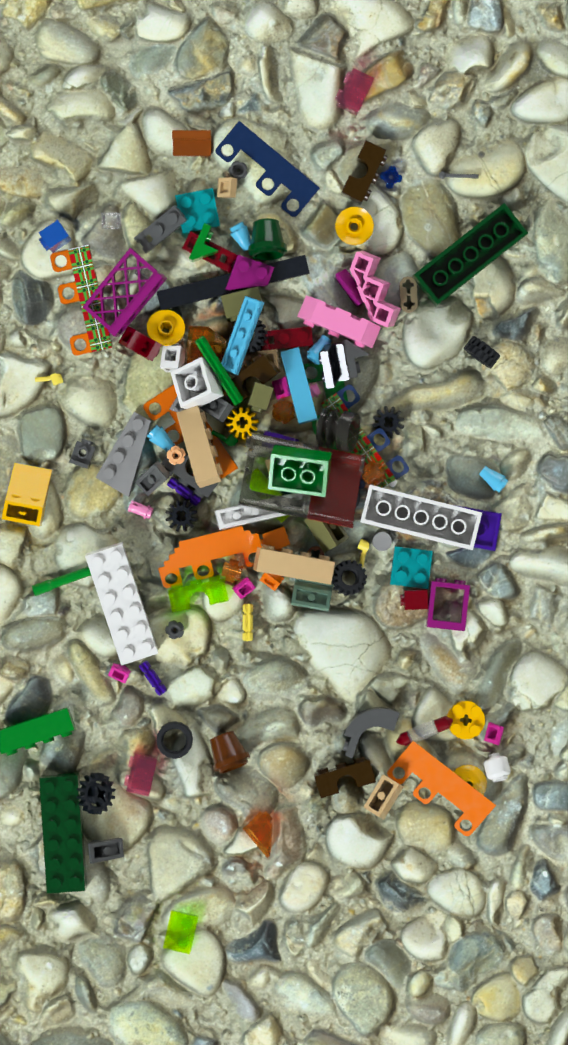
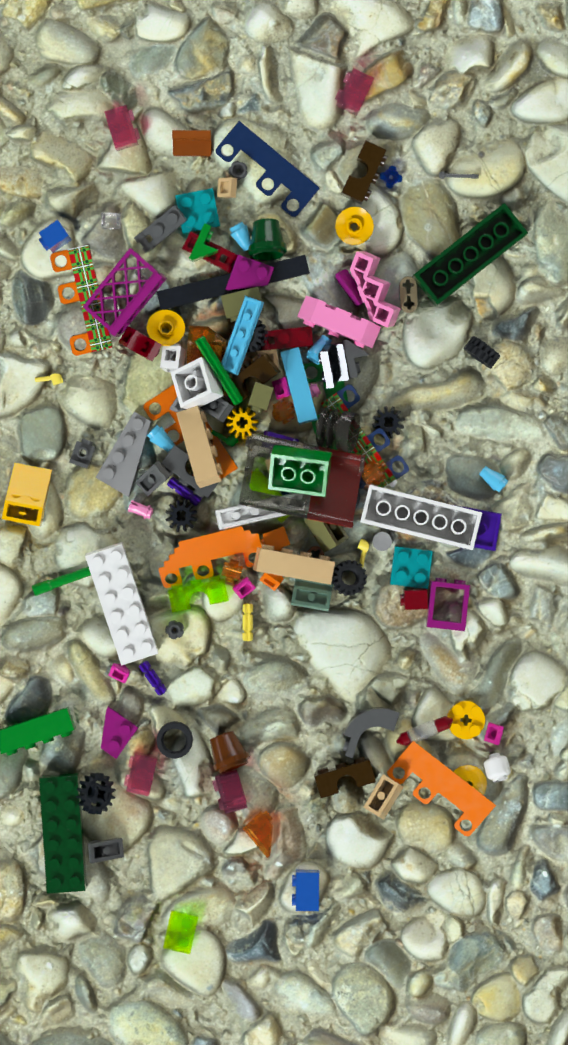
(116, 732): none -> magenta wing
(121, 127): none -> clear pink brick
(176, 450): light nougat plate -> none
(230, 791): none -> clear pink brick
(306, 890): none -> blue brick

